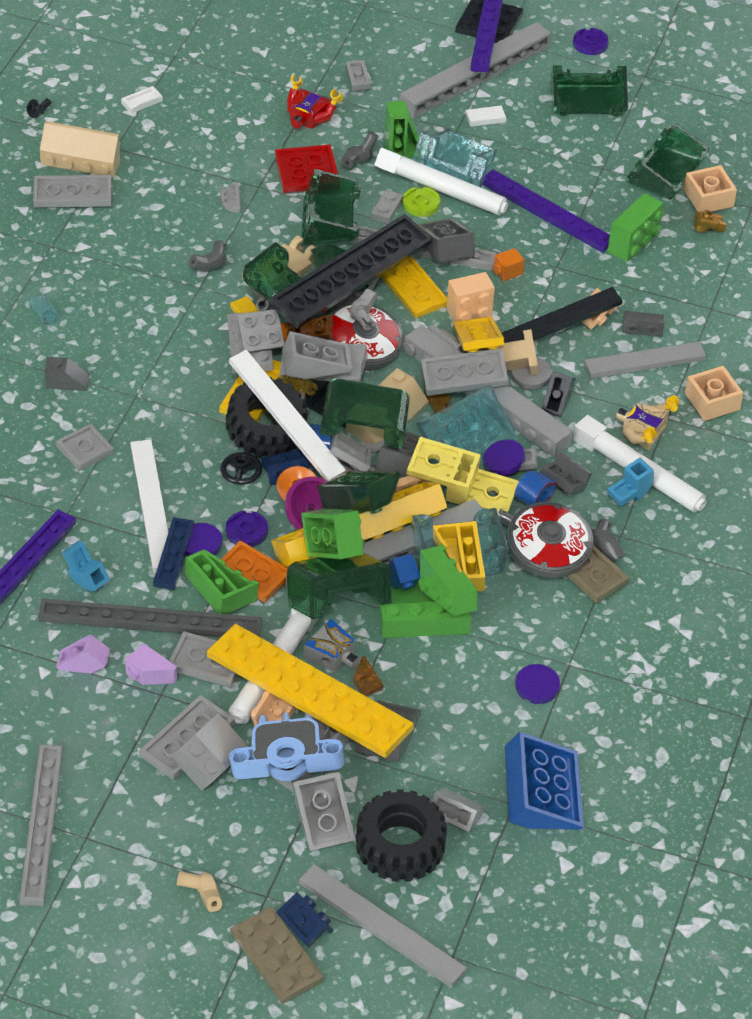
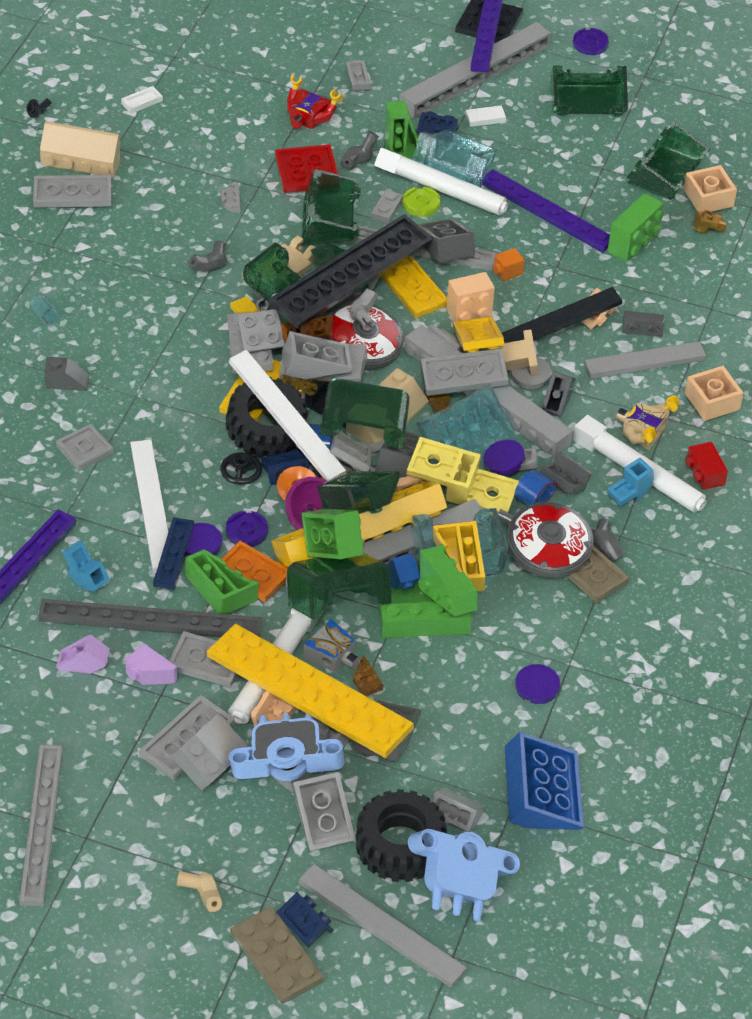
(434, 123): none -> dark blue bracket
(459, 877): none -> light blue piece
(706, 465): none -> red brick

